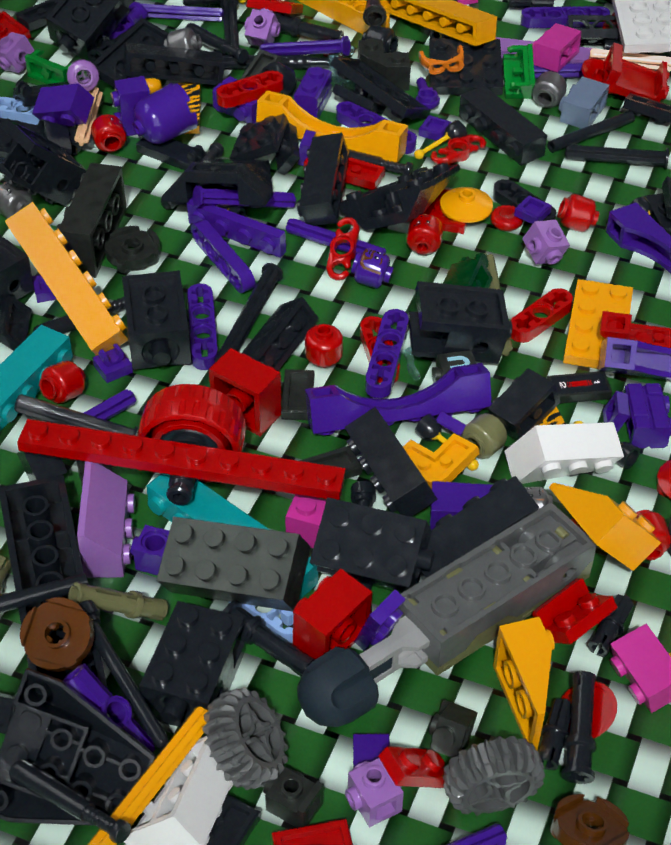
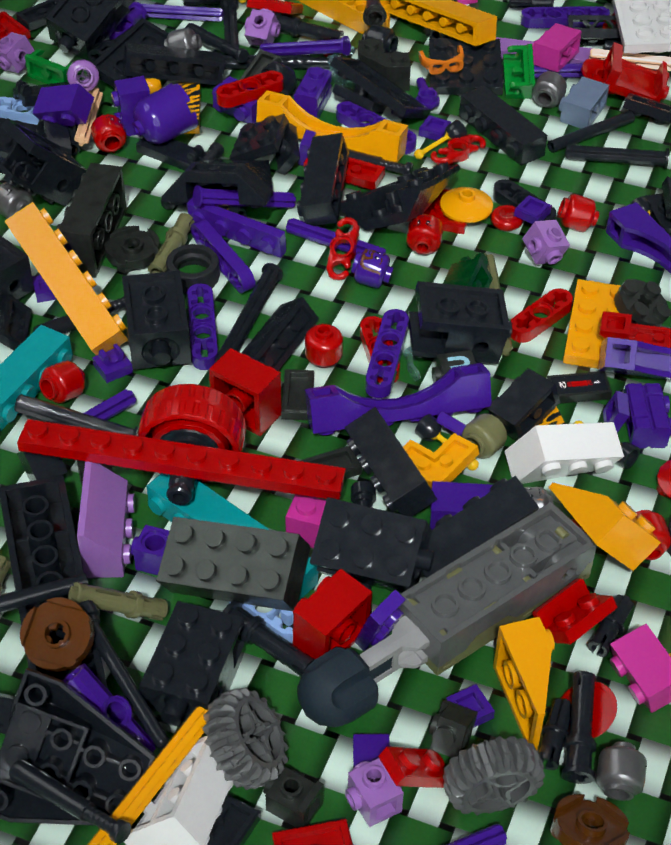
(175, 237): none -> olive pin
(194, 255): none -> black tyre
(475, 700): none -> dark purple tile
(621, 771): none -> flat silver head
(642, 302): none -> pearl dark grey plate

